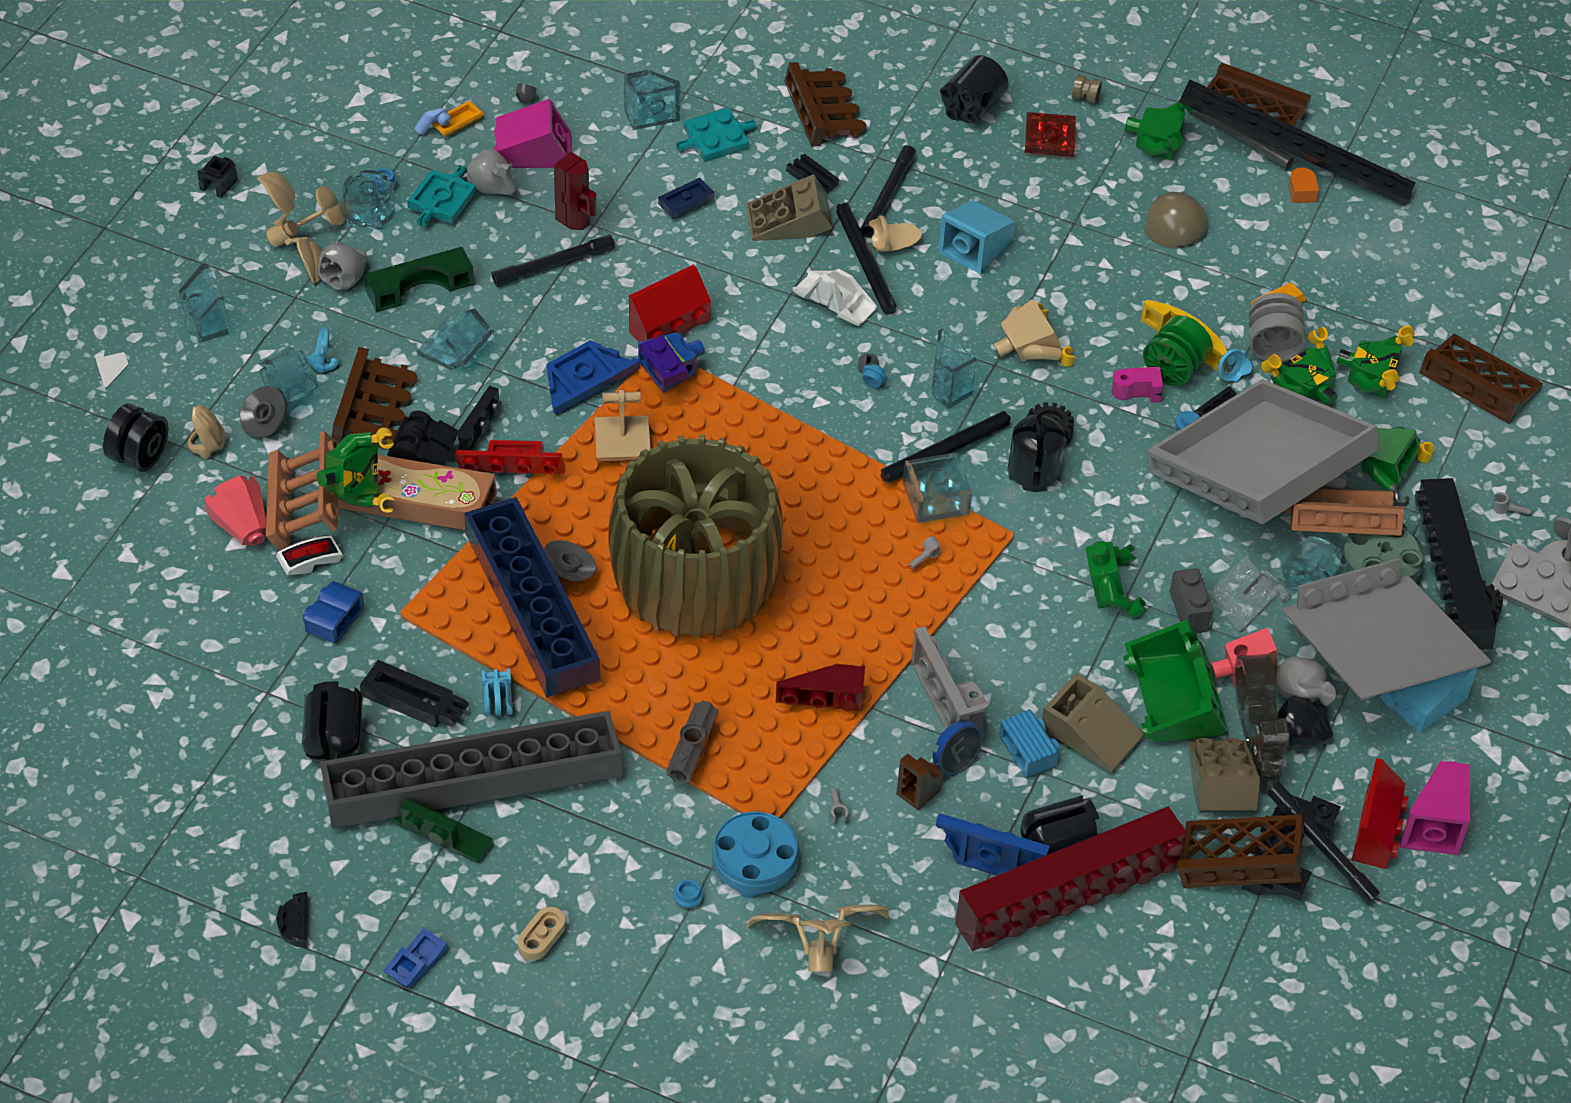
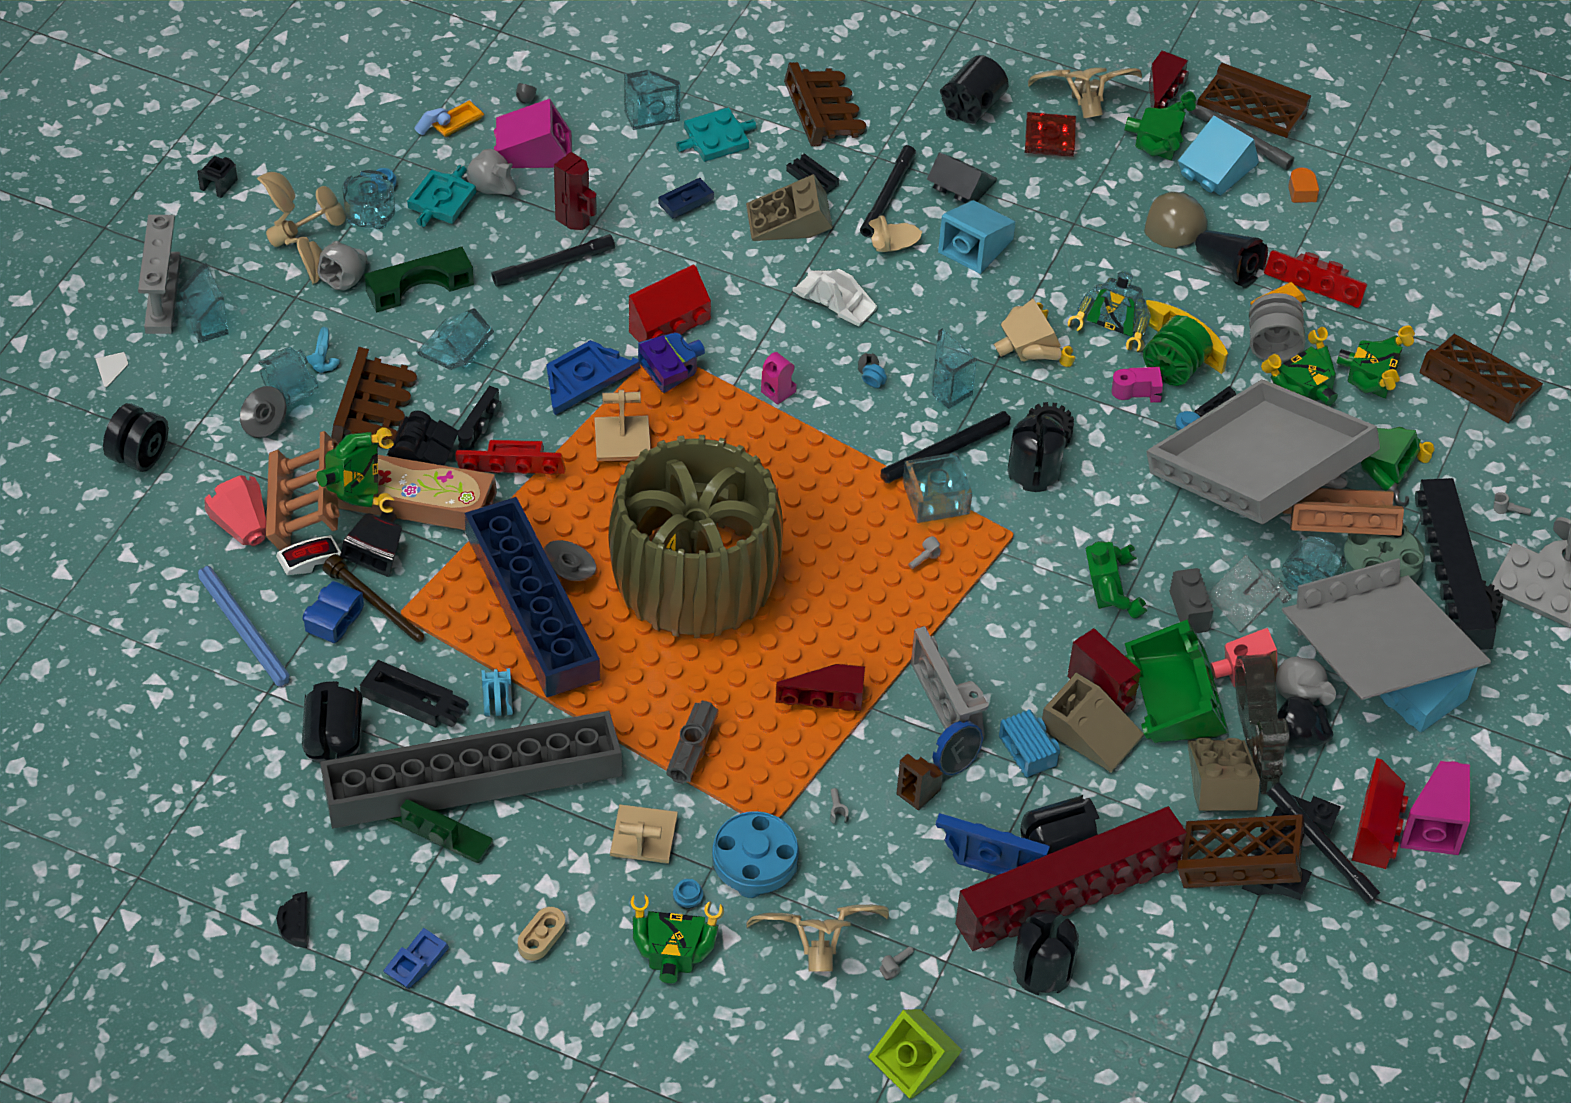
(159, 274): none -> light grey fence
(209, 431): tan piece -> none
(244, 626): none -> medium blue axle
(337, 568): none -> dark brown piece
(373, 542): none -> black torso
(643, 834): none -> tan plate
(674, 940): none -> torso
(778, 375): none -> dark pink leg
(866, 258): black axle -> none
(890, 964): none -> light grey hand
(914, 1052): none -> lime slope
(959, 177): none -> black slope
(1045, 952): none -> black cylinder
(1090, 101): none -> tan plant
(1106, 667): none -> dark red brick
(1116, 307): none -> torso
(1165, 78): none -> dark red slope
(1218, 157): none -> medium azure slope
(1233, 255): none -> black cone
(1242, 365): medium azure piece -> none
(1297, 142): black plate -> none
(1317, 276): none -> red bracket

